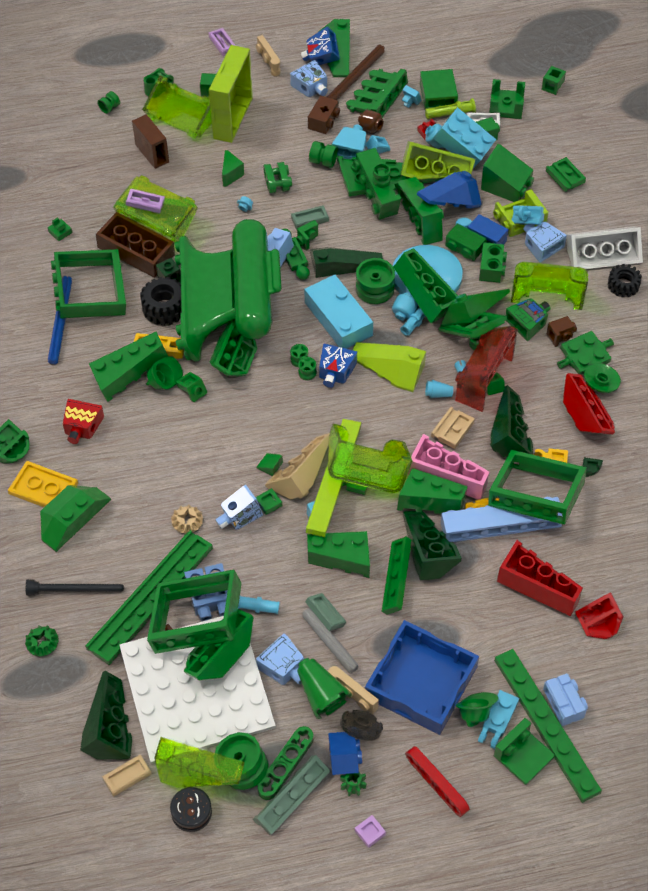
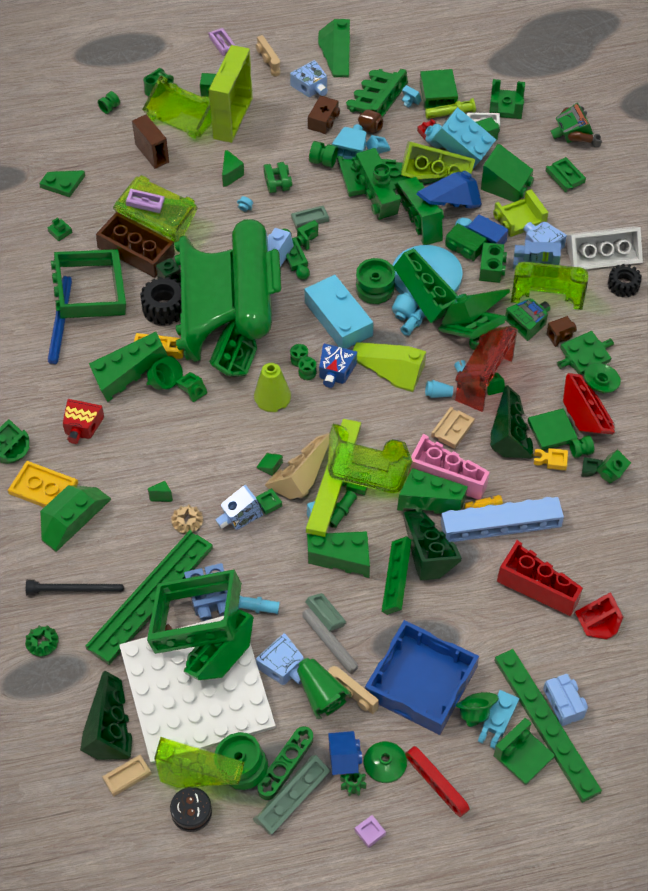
(62, 181): none -> green wing
(160, 492): none -> green slope
(272, 389): none -> lime cone
(322, 47): blue torso -> none
(338, 261): dark green wedge -> none
(342, 508): none -> green pin
(357, 72): reddish brown axle -> none
(361, 725): clear smoke tile -> none
(385, 771): none -> green dish
(528, 215): medium azure hips -> none
(533, 505): green window -> none
(537, 253): none -> medium blue hips
(552, 429): none -> green tile
(553, 80): green brick -> none
(575, 126): none -> torso
(581, 446): none -> green wheel
(613, 466): none -> green brick

